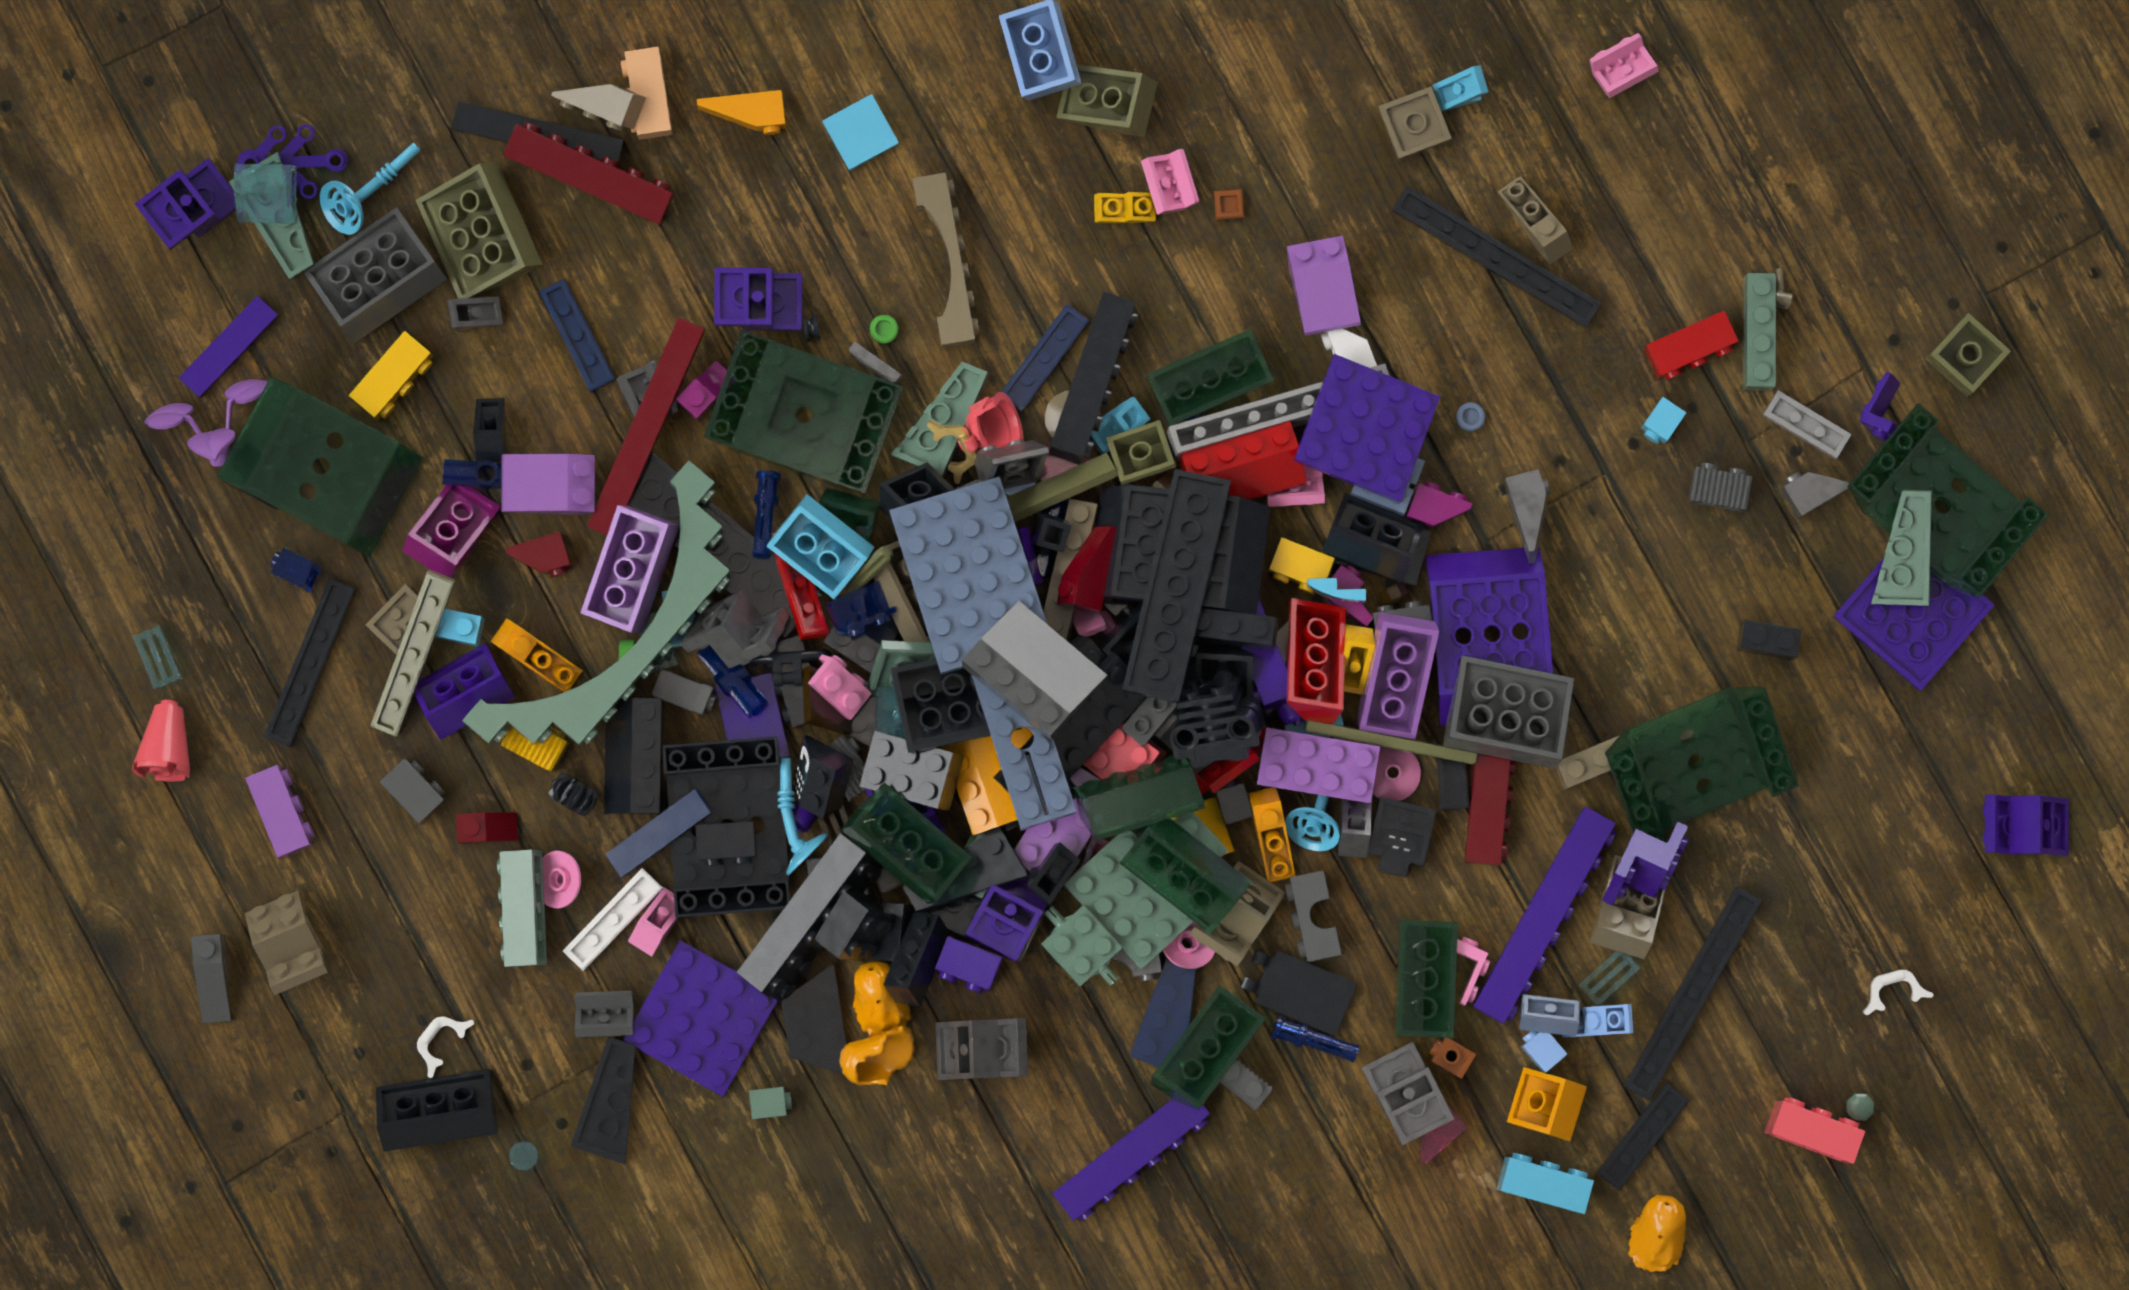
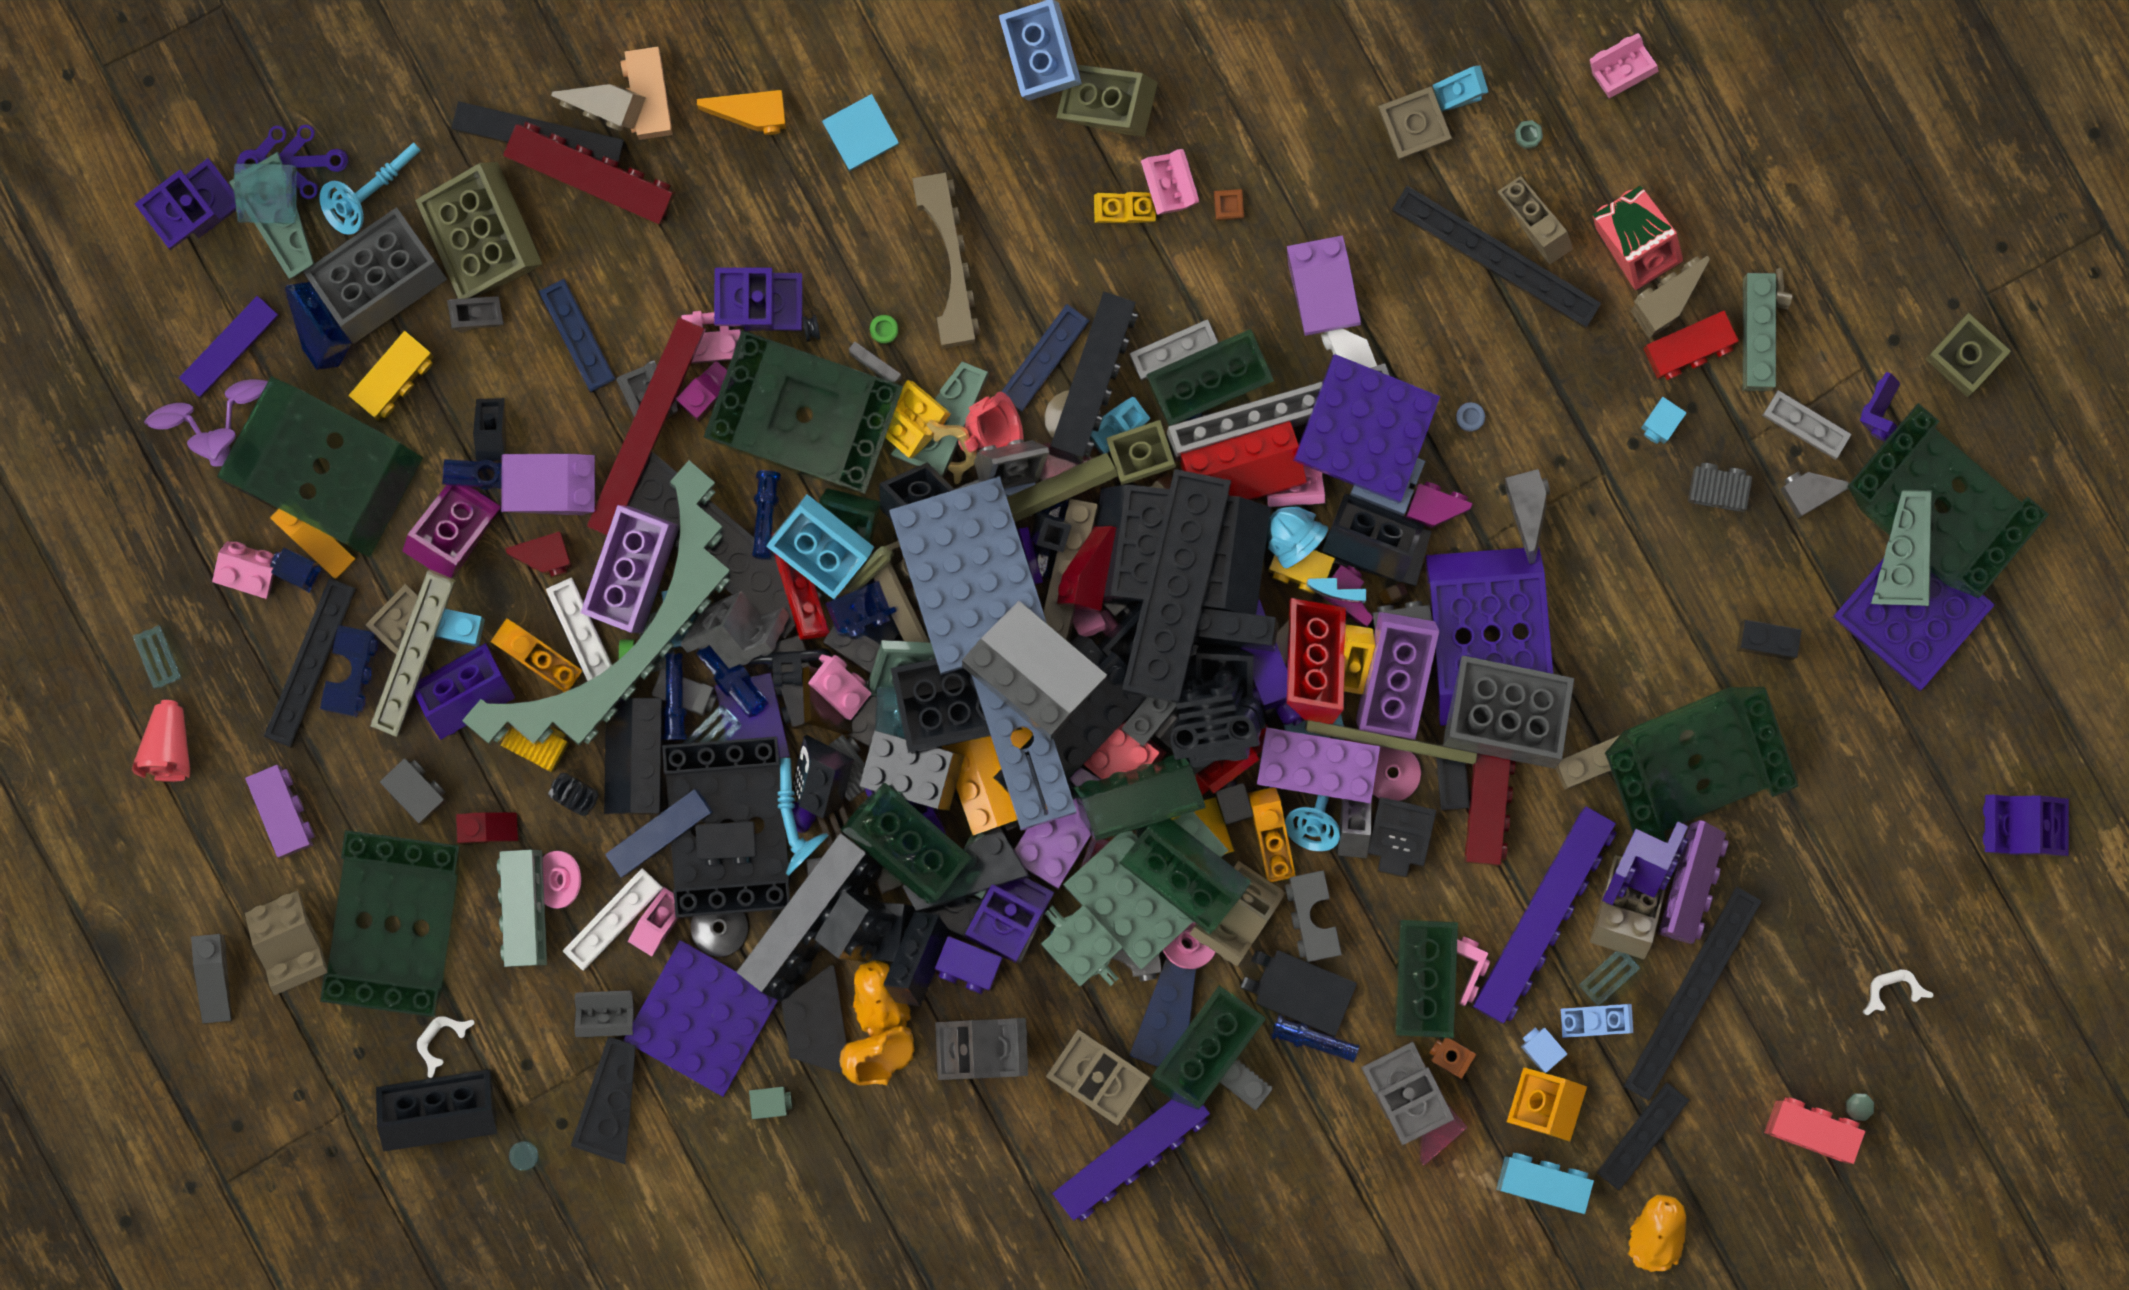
(244, 569): none -> bright pink bracket
(317, 328): none -> clear blue slope
(318, 545): none -> light orange slope
(347, 696): none -> clear blue arch
(387, 880): none -> clear green slope
(579, 628): none -> white tile
(674, 711): none -> clear blue pin
(714, 345): none -> bright pink plate
(721, 943): none -> flat silver dish
(728, 718): none -> clear light blue tile
(909, 423): none -> yellow slope
(1052, 873): black slope -> none
(1098, 1077): none -> dark tan bracket
(1173, 348): none -> light grey plate
(1292, 533): none -> medium azure helmet
(1528, 134): none -> sand green tile
(1549, 1015): sand blue slope -> none
(1638, 237): none -> slope
(1662, 307): none -> dark tan slope
(1692, 883): none -> medium lavender slope

